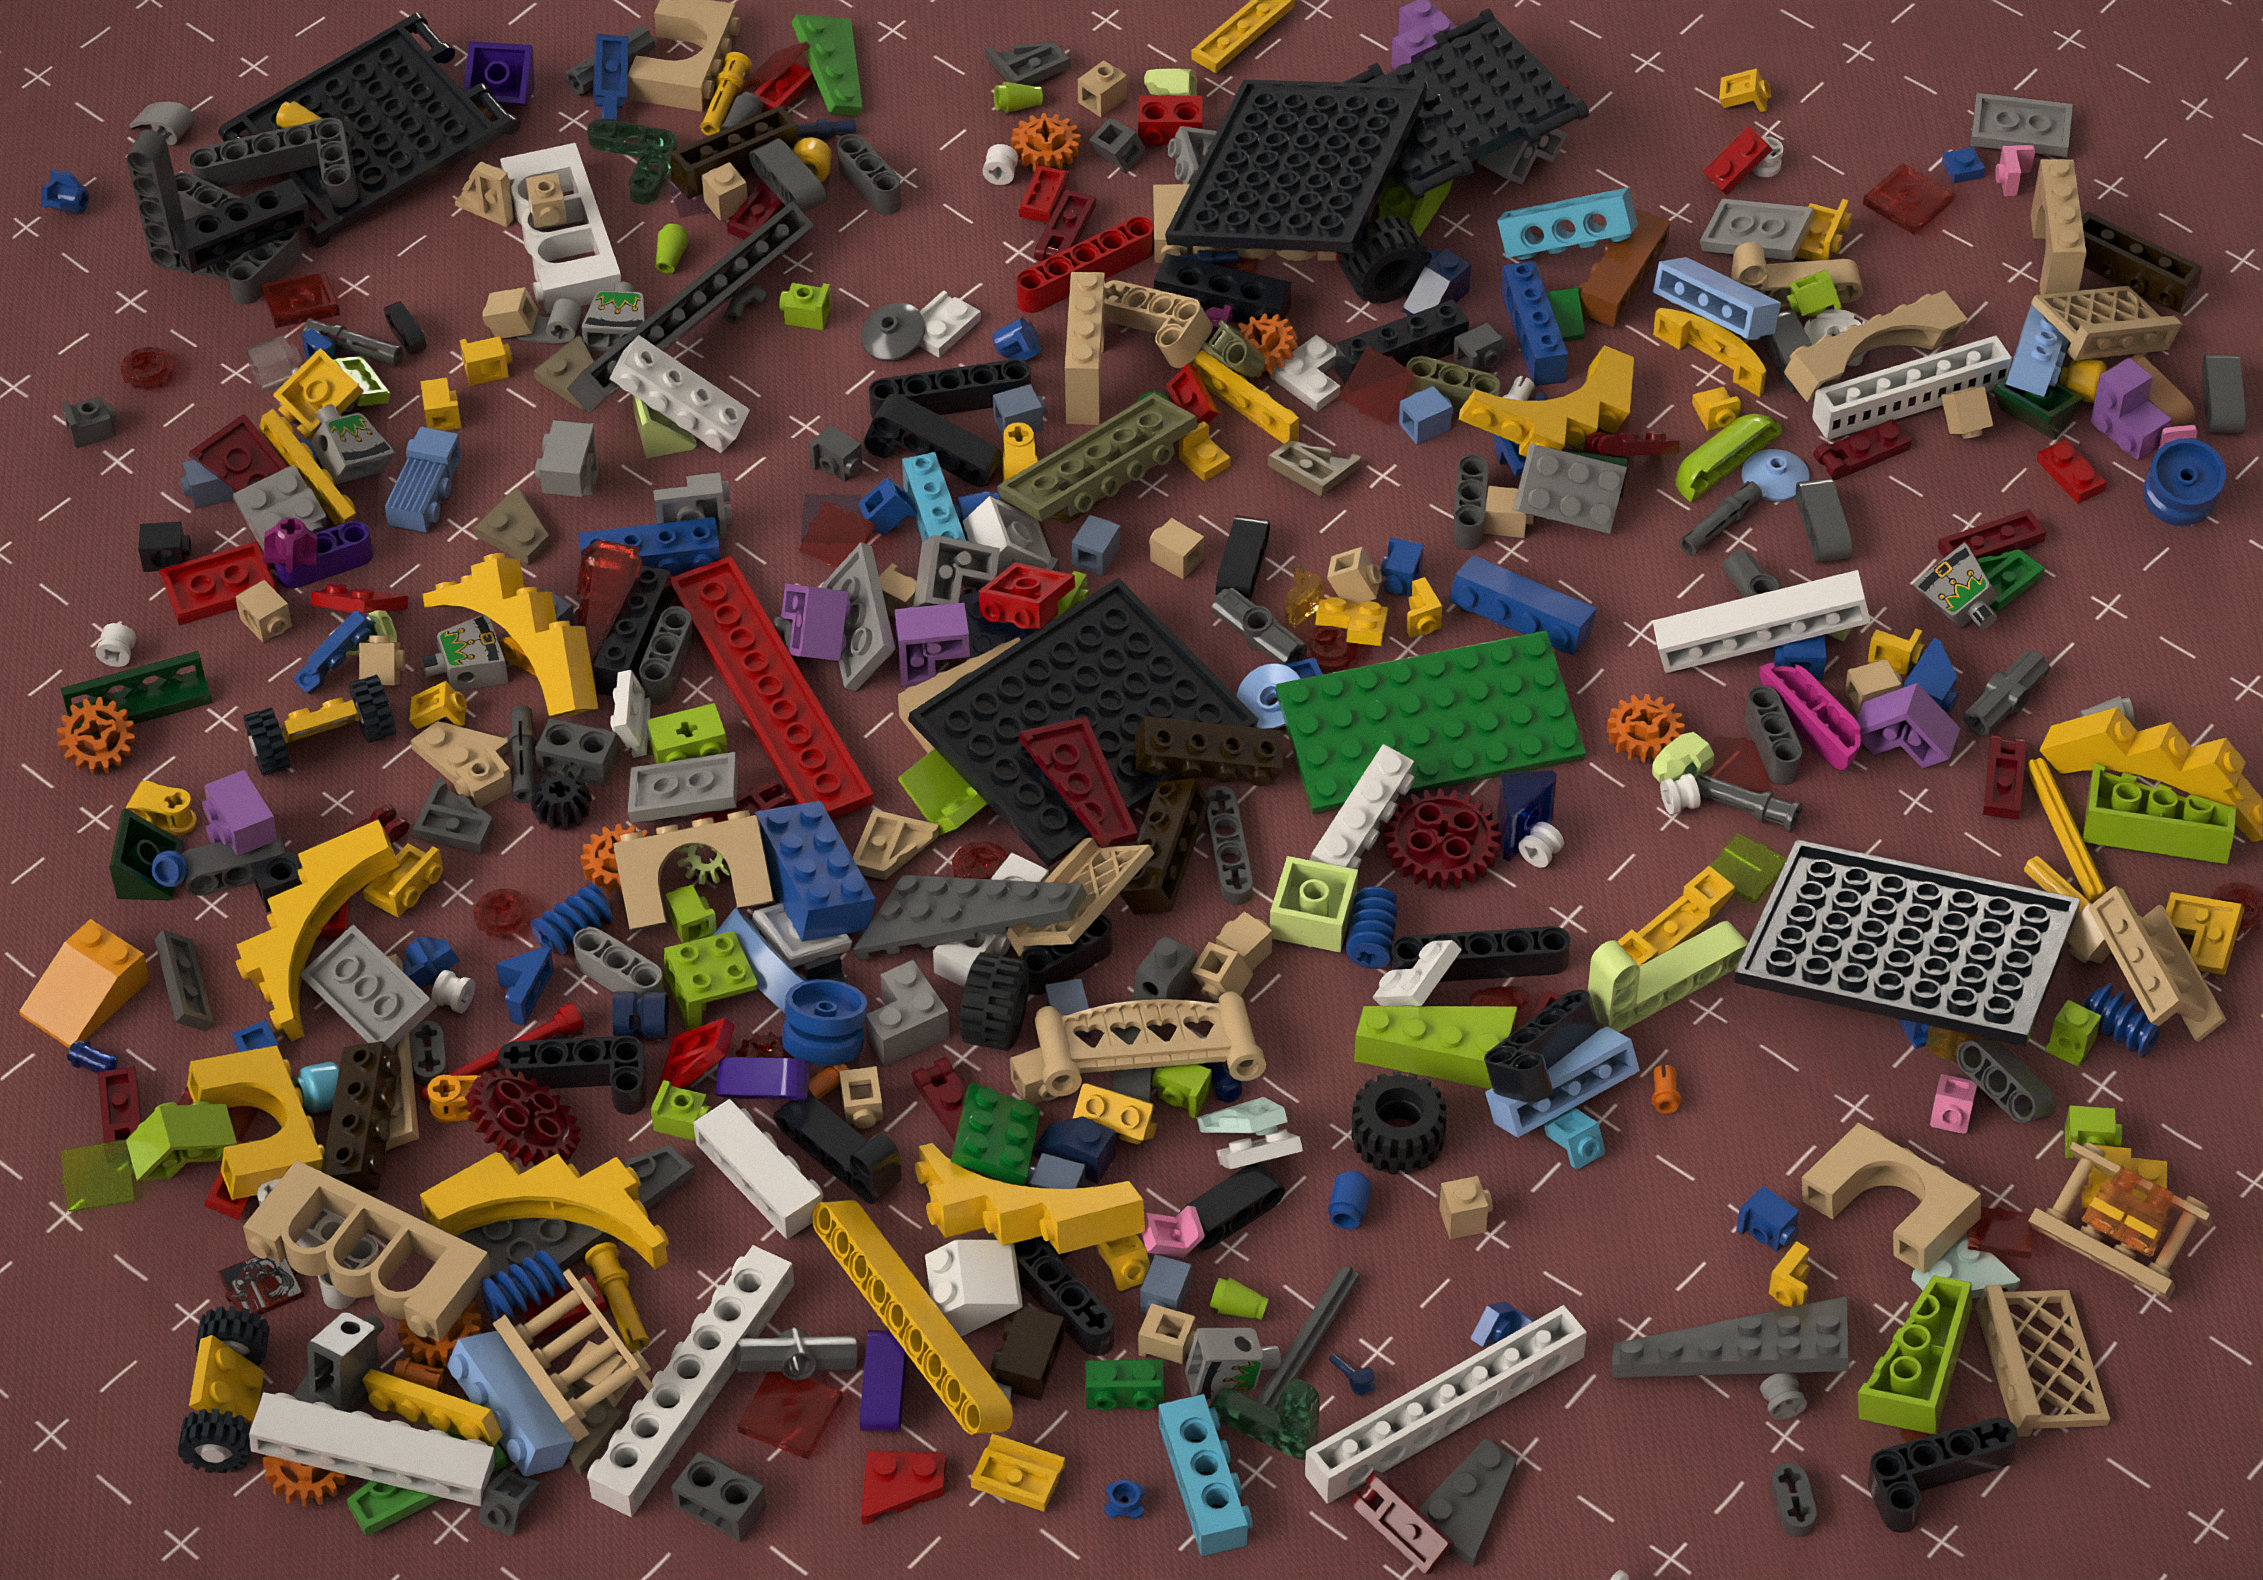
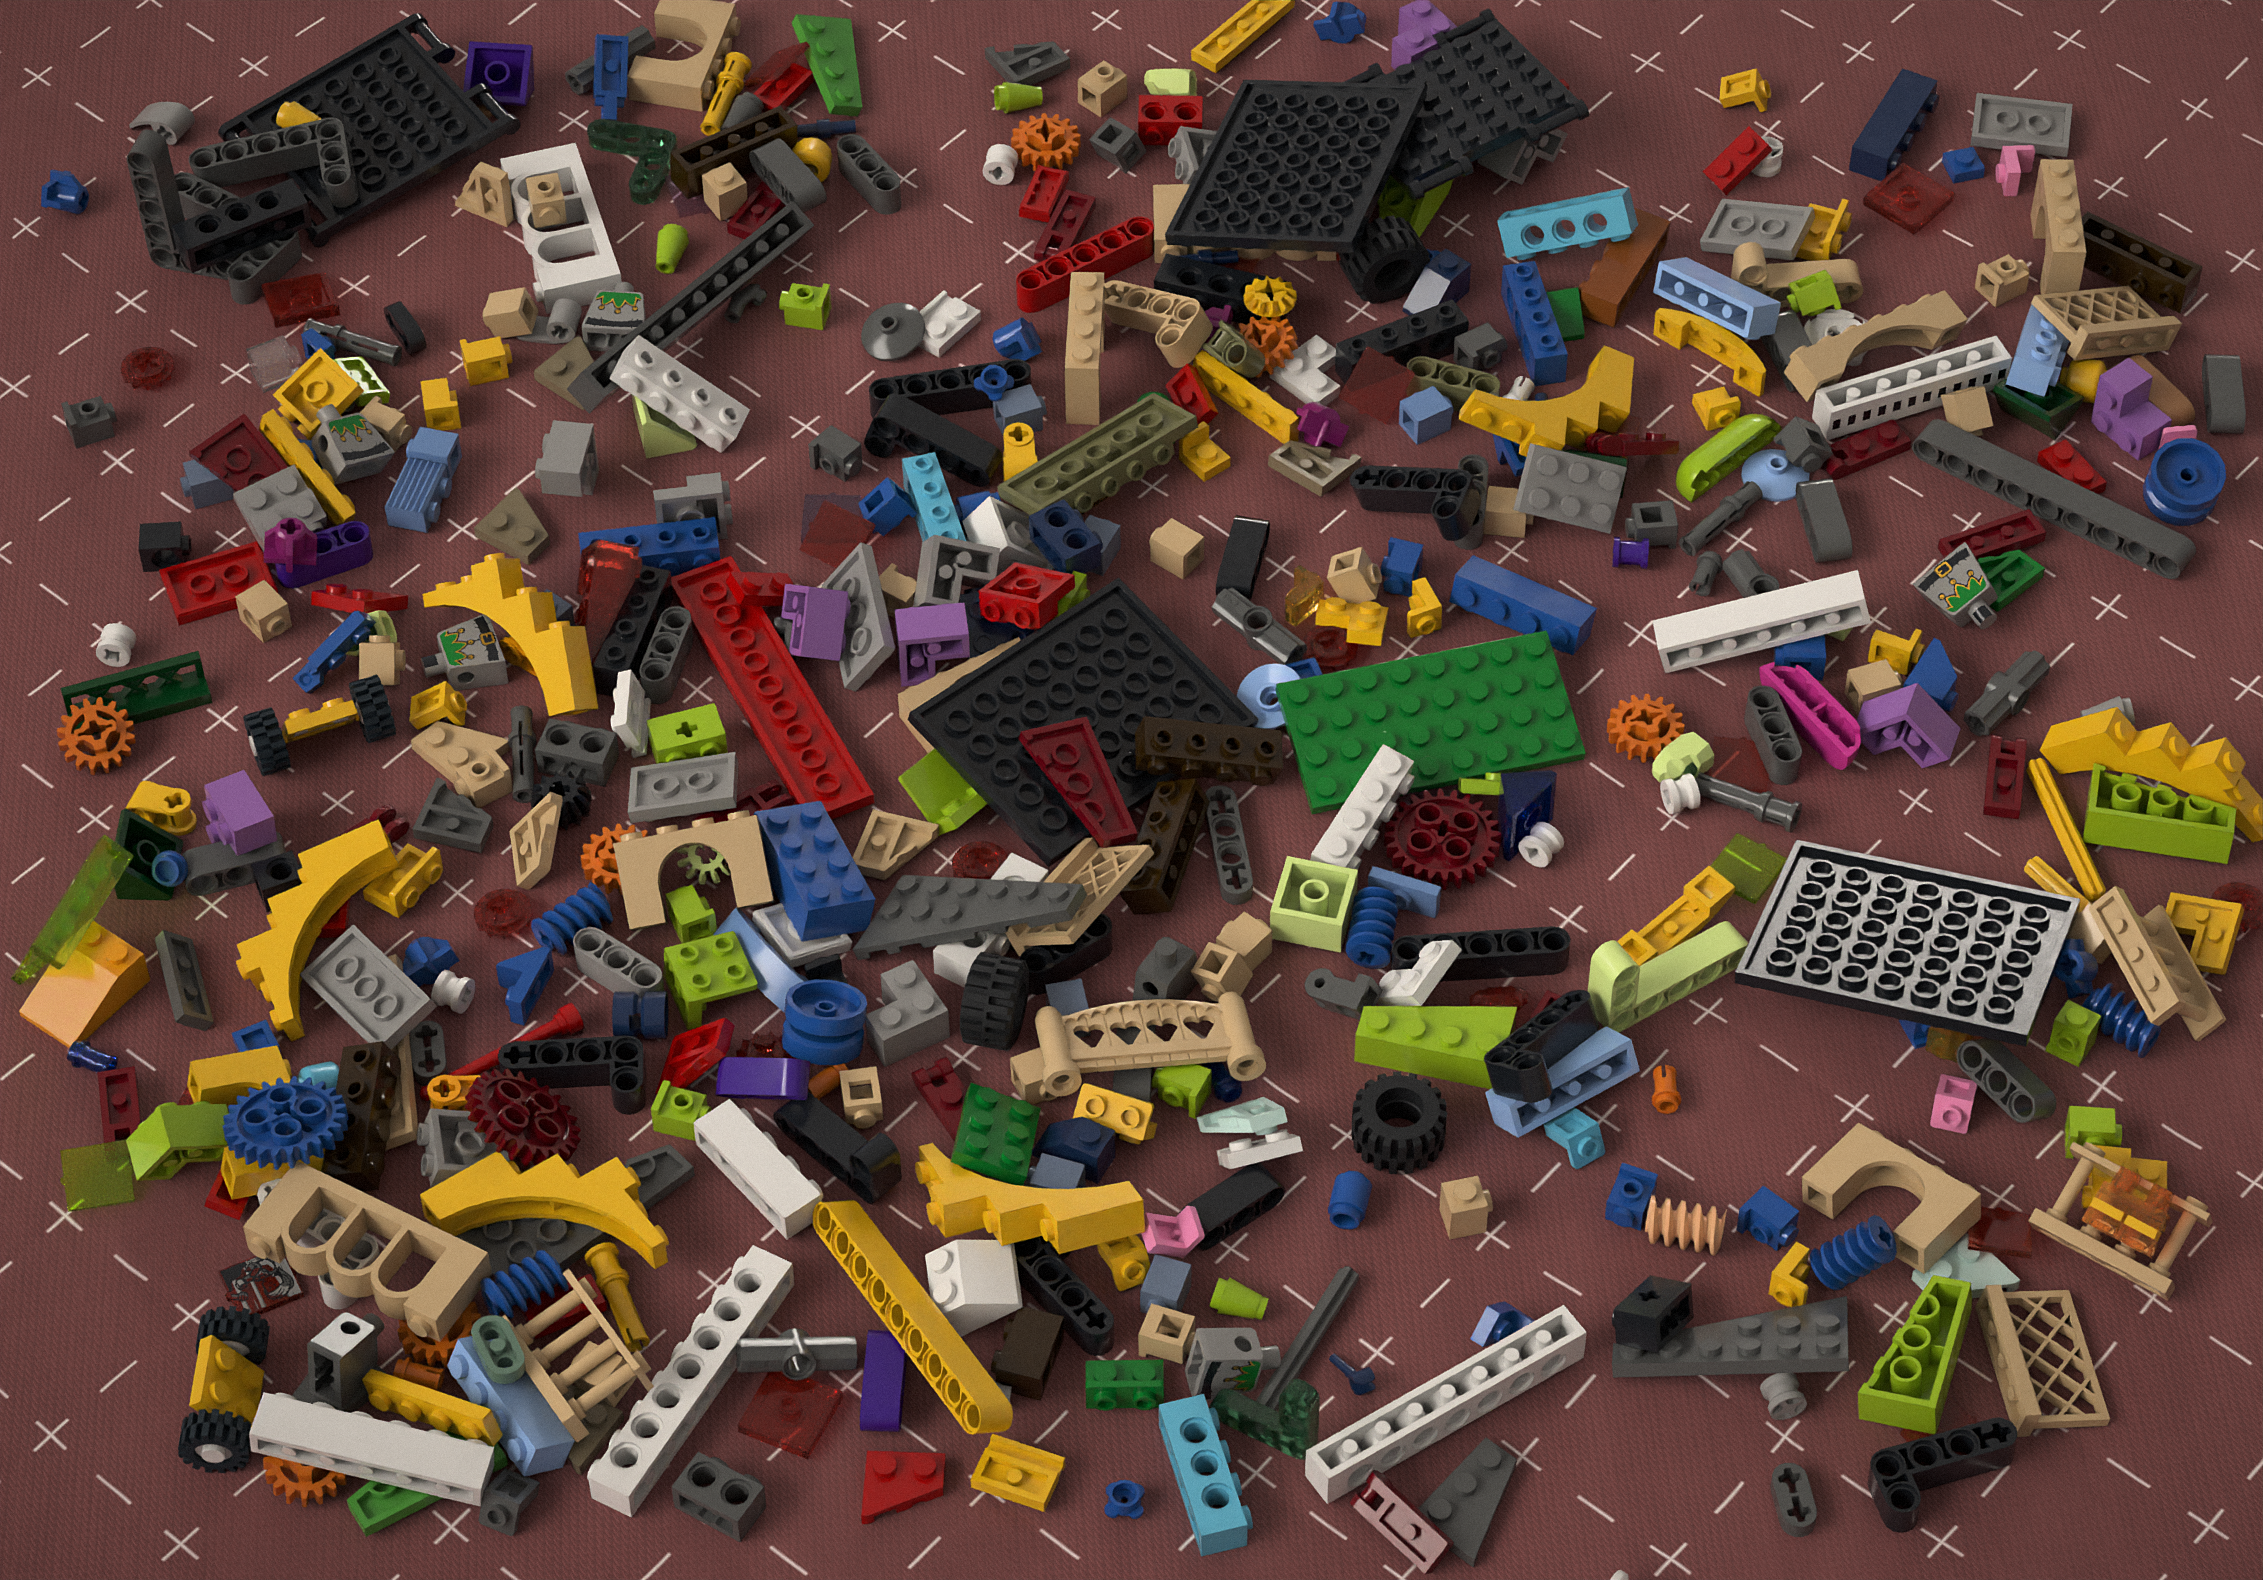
(76, 908): none -> clear neon green fence
(285, 1123): none -> blue gear
(388, 422): none -> tan brick
(451, 1144): none -> light grey plate
(500, 1352): none -> sand green plate
(535, 840): none -> tan wing
(758, 588): none -> red plate
(997, 374): none -> blue plate
(1065, 538): none -> dark blue brick
(1259, 303): none -> yellow gear
(1321, 424): none -> magenta piece
(1341, 994): none -> dark grey leg
(1342, 23): none -> blue piece
(1410, 892): none -> medium blue plate
(1435, 491): none -> black beam
(1486, 786): none -> lime plate
(1630, 552): none -> dark purple bush
(1631, 1196): none -> blue brick
(1653, 521): none -> dark grey brick
(1653, 1313): none -> black brick
(1685, 1225): none -> light nougat piece
(1708, 567): none -> dark grey pin
(1804, 444): none -> dark grey brick
(1854, 1253): none -> blue piece
(1894, 125): none -> dark blue brick
(2007, 276): none -> tan brick
(2054, 499): none -> dark grey beam
(2076, 968): none -> blue piece

